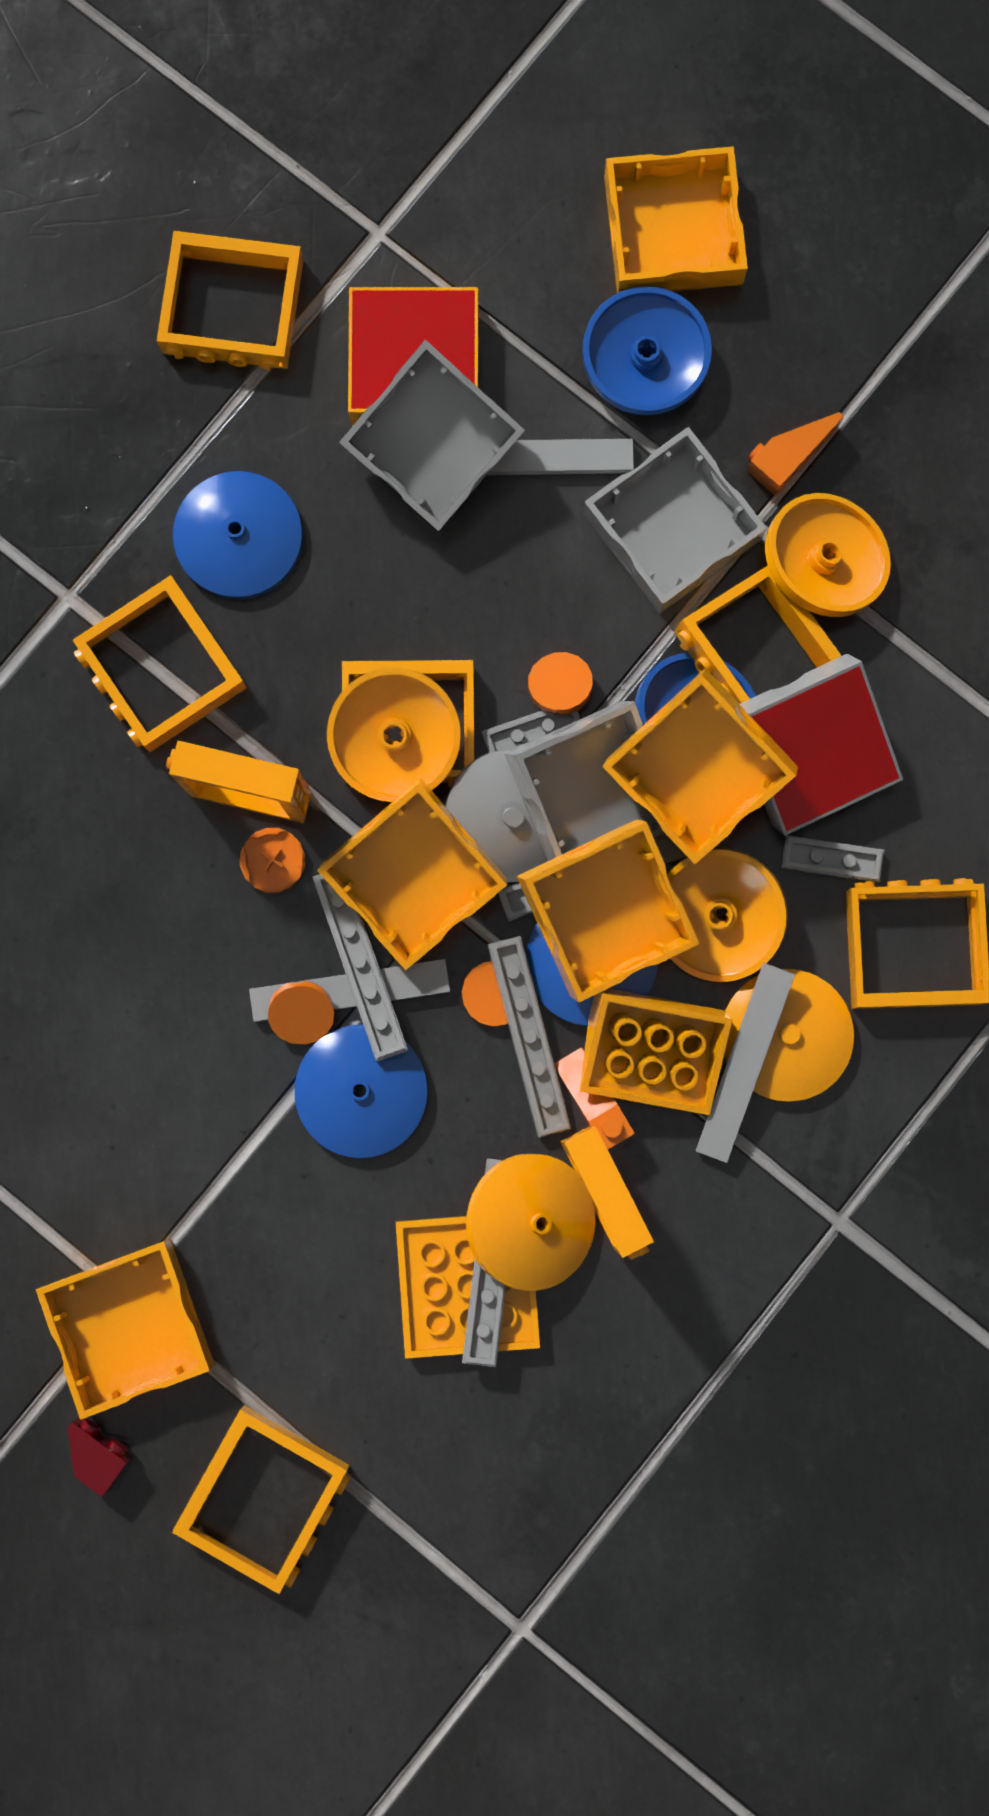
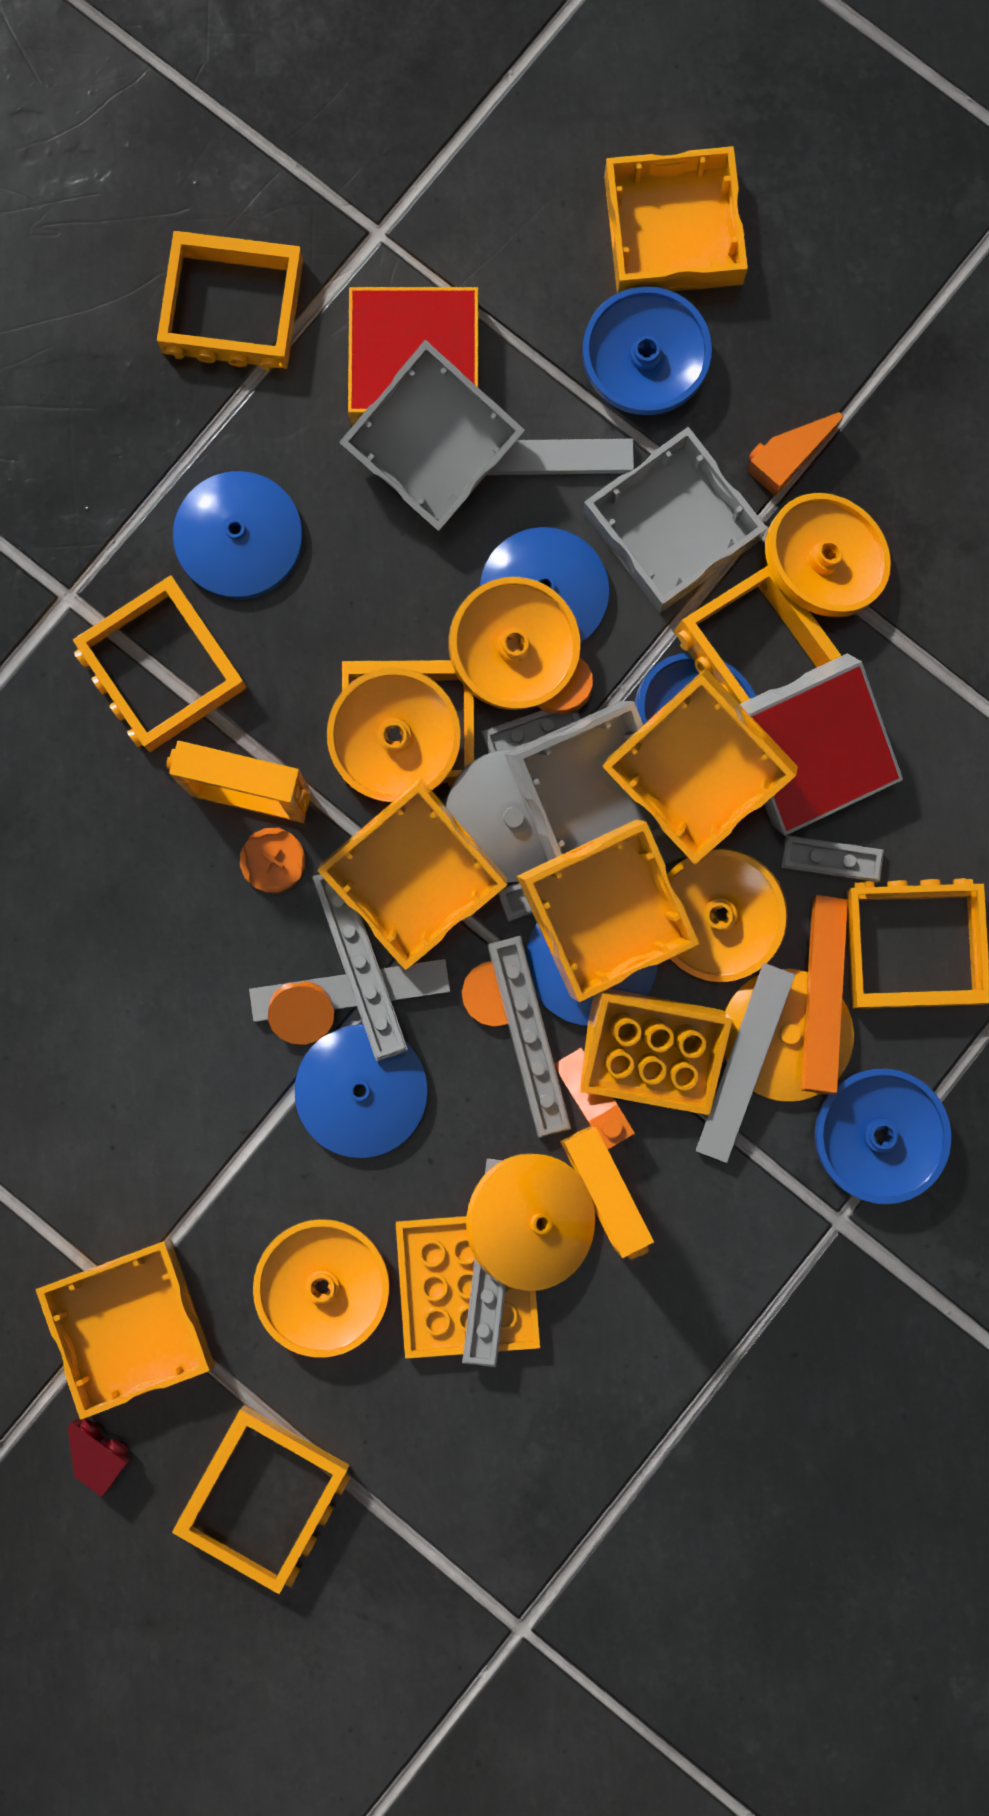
(314, 1320): none -> light orange dish
(514, 643): none -> light orange dish
(562, 563): none -> blue dish
(824, 995): none -> orange tile
(913, 1142): none -> blue dish

